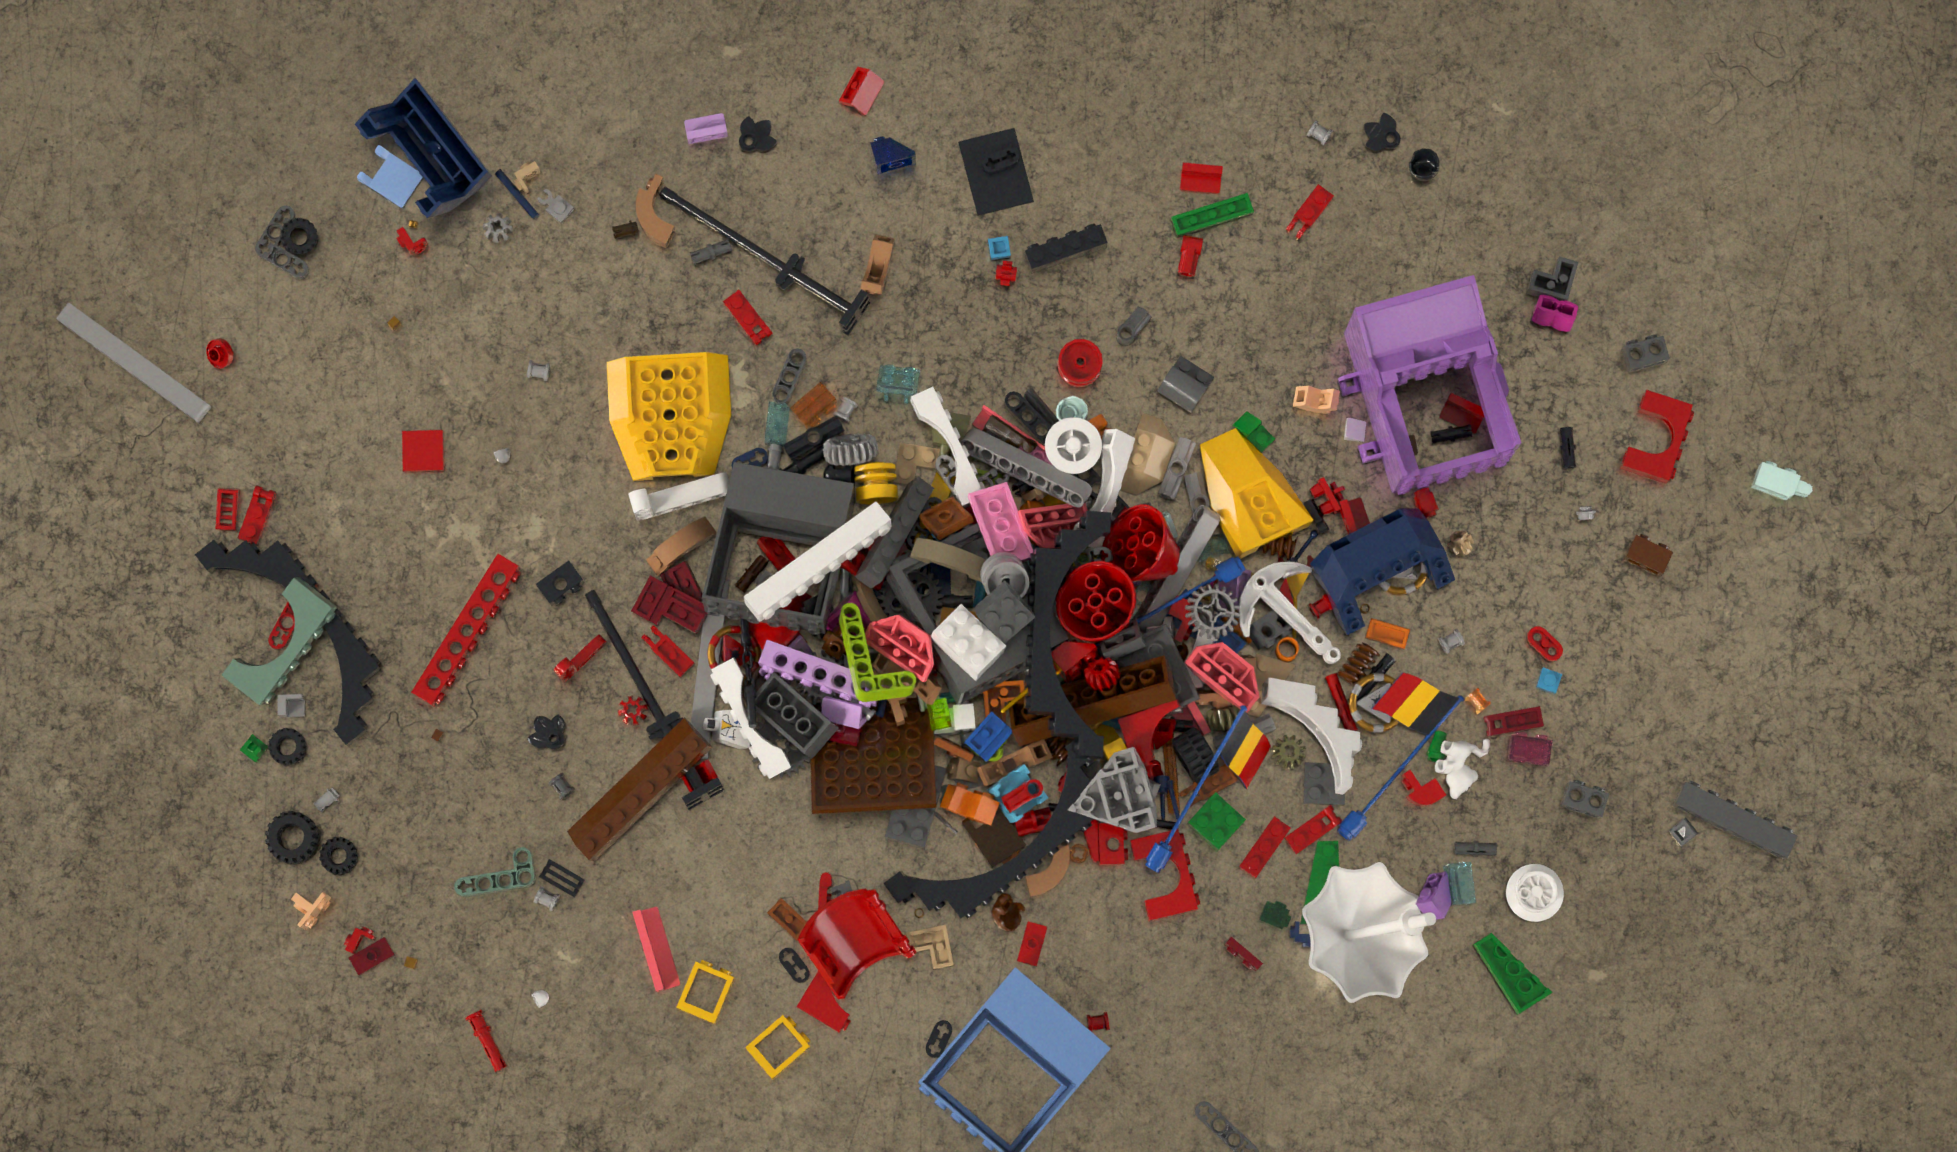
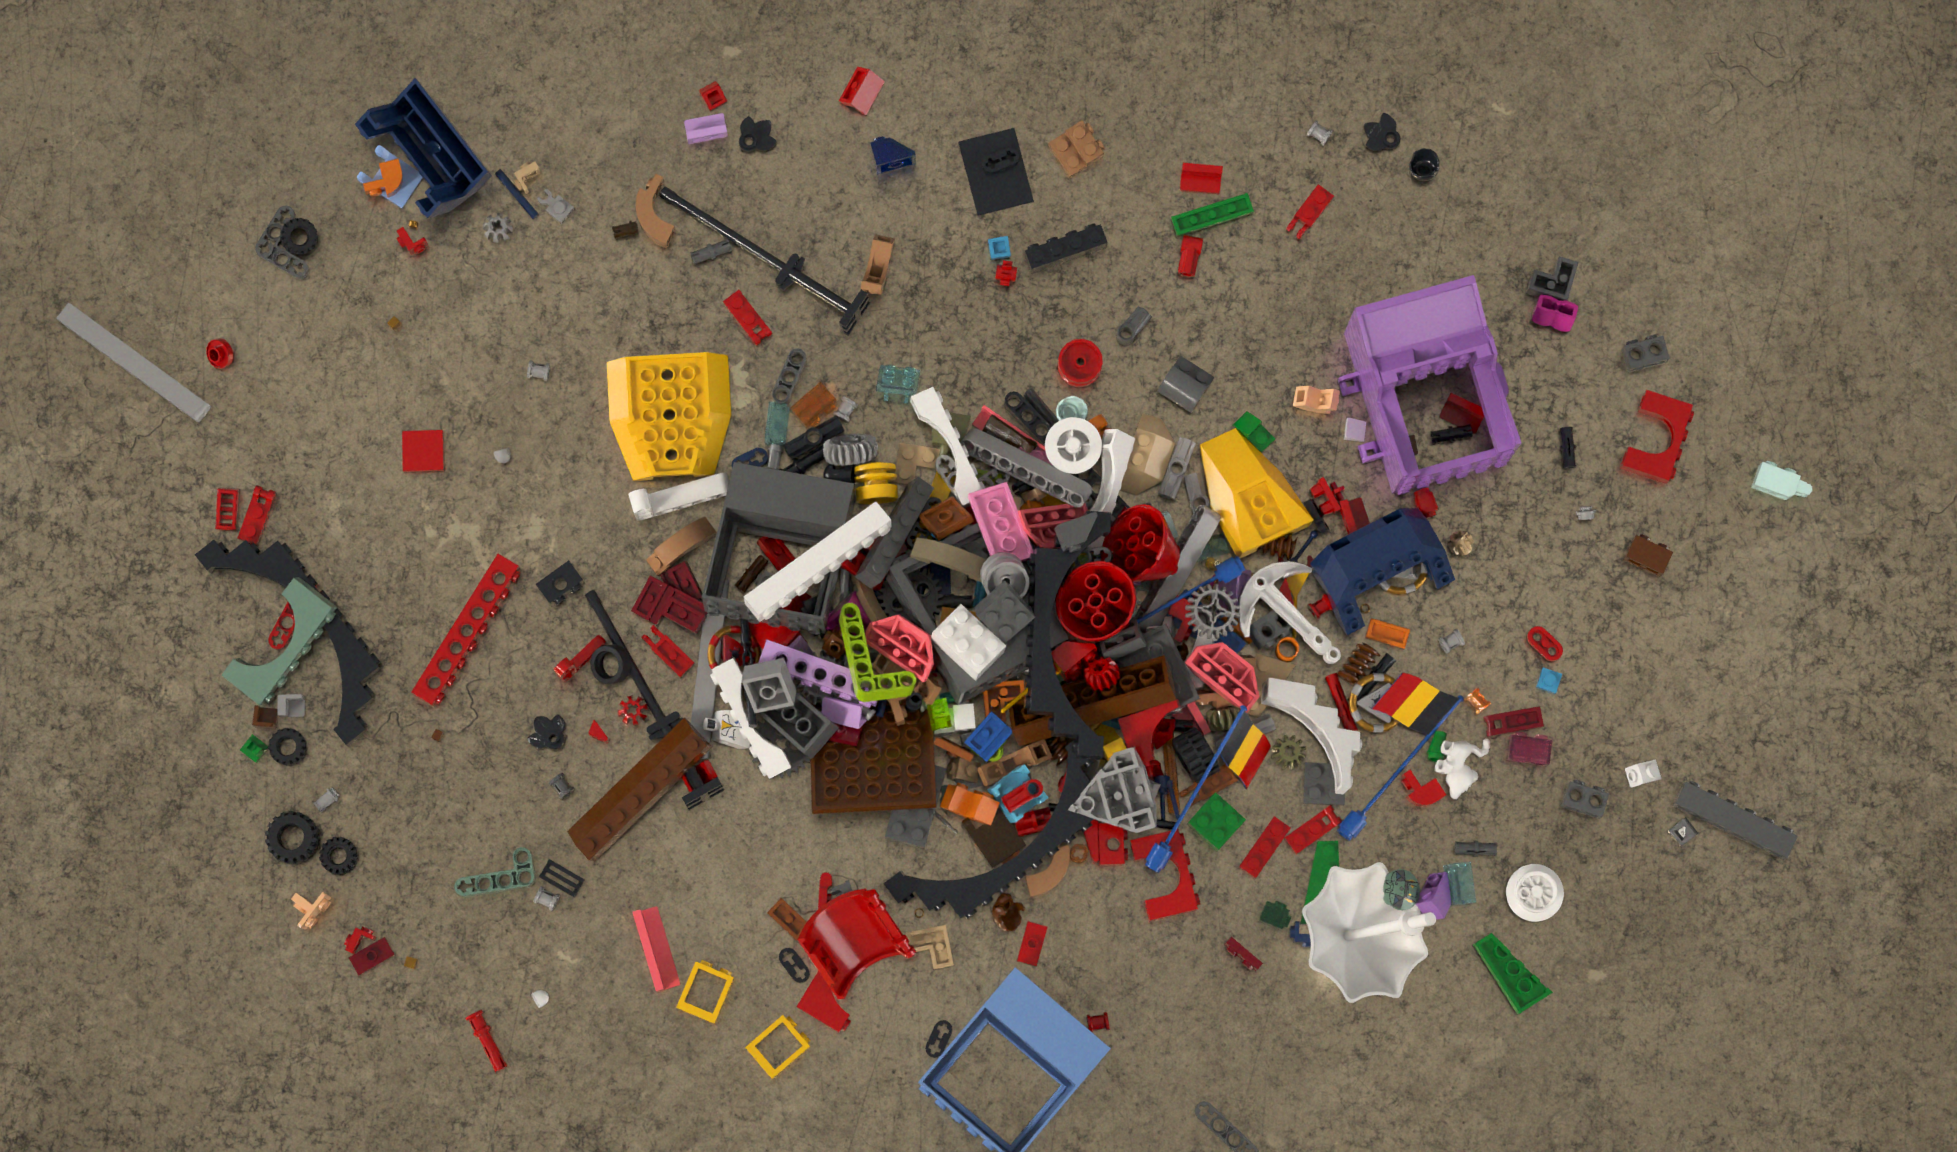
(265, 718): none -> reddish brown panel
(391, 180): none -> orange brick
(597, 733): none -> red slope
(624, 664): none -> black tyre
(713, 95): none -> red slope
(769, 685): none -> light grey brick
(913, 702): none -> black pin
(1075, 532): none -> dark grey slope
(1077, 148): none -> medium nougat plate
(1401, 889): none -> sand green dish
(1643, 773): none -> white bracket

